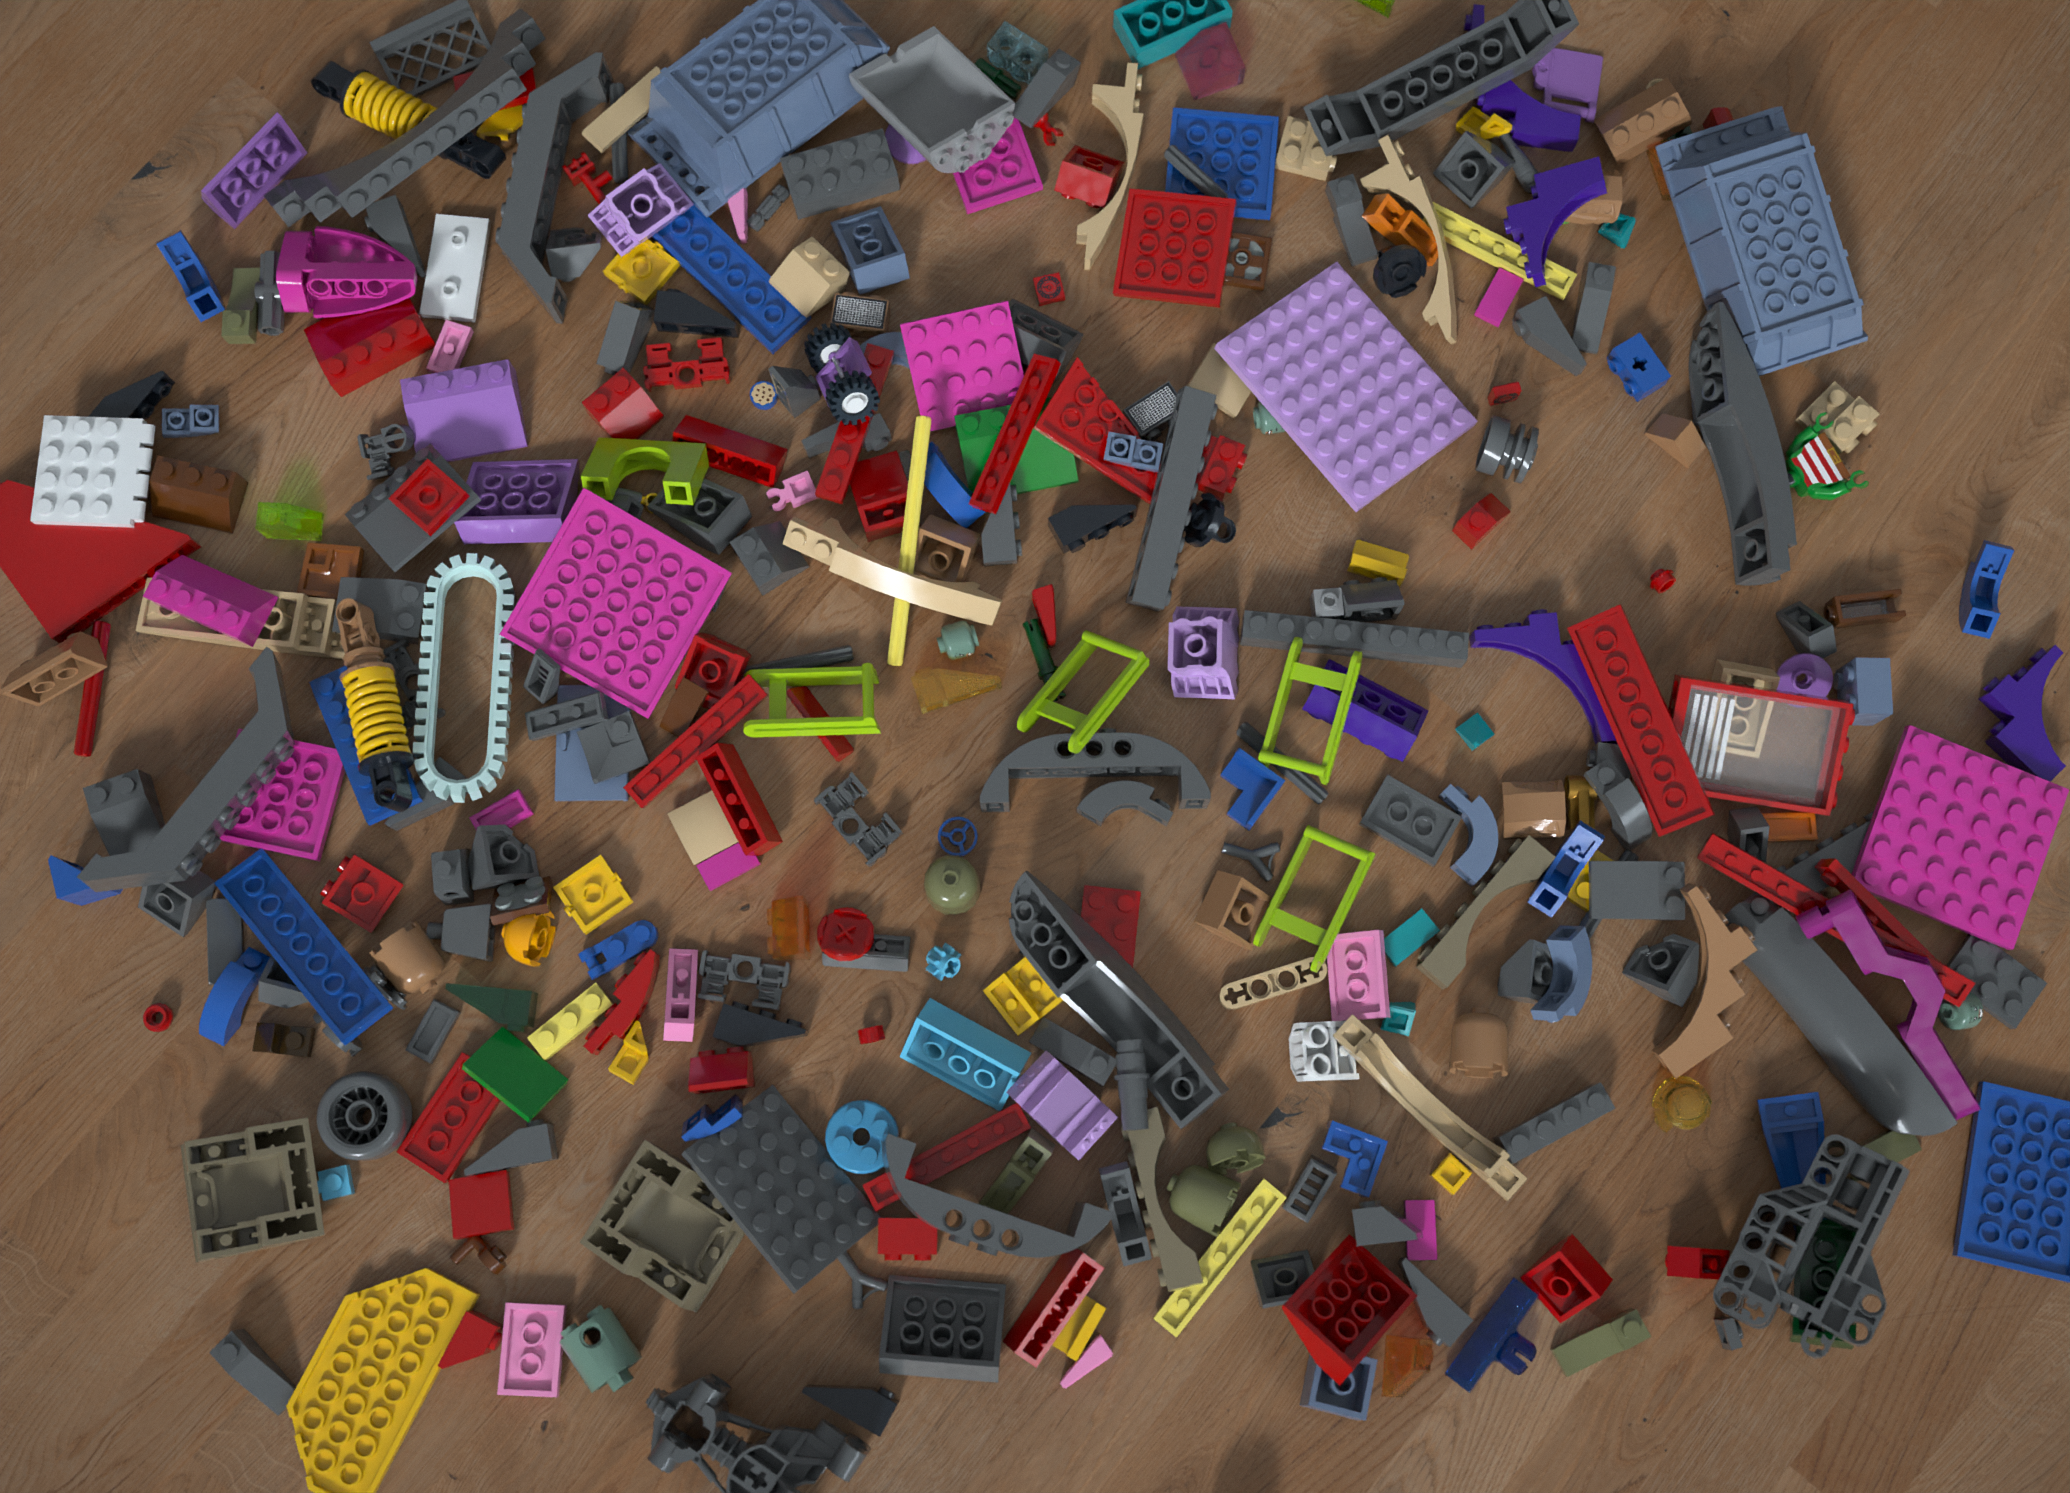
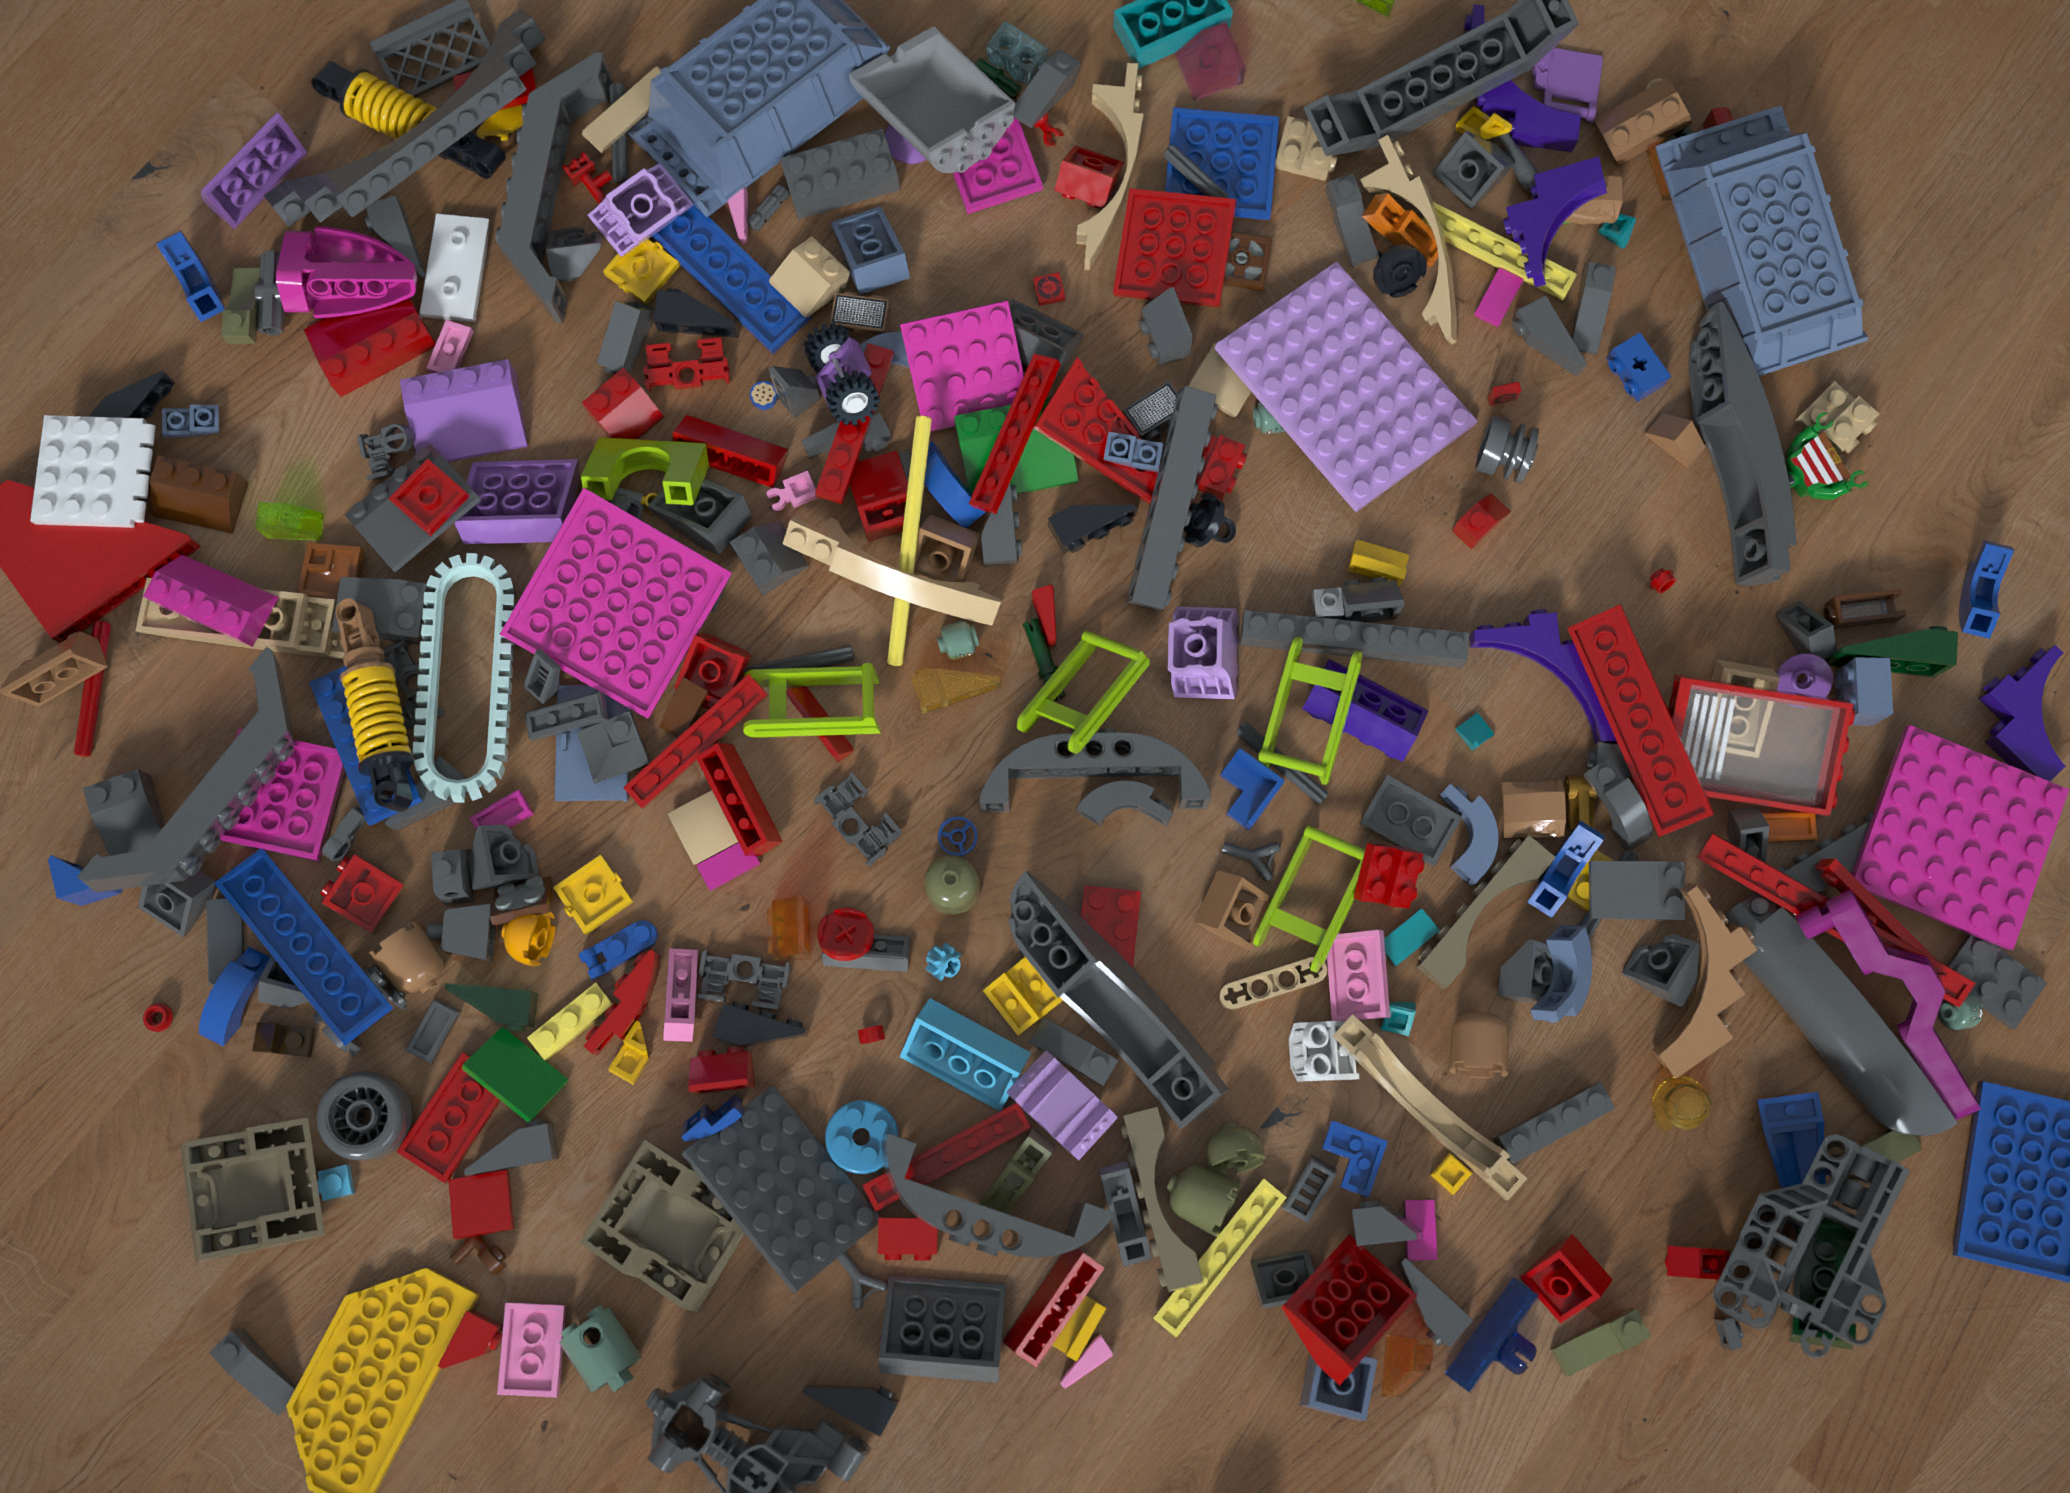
(343, 839): none -> dark grey piece
(1132, 1084): dark grey piece -> none
(1166, 328): none -> dark grey slope
(1389, 875): none -> red plate
(1914, 653): none -> dark green slope

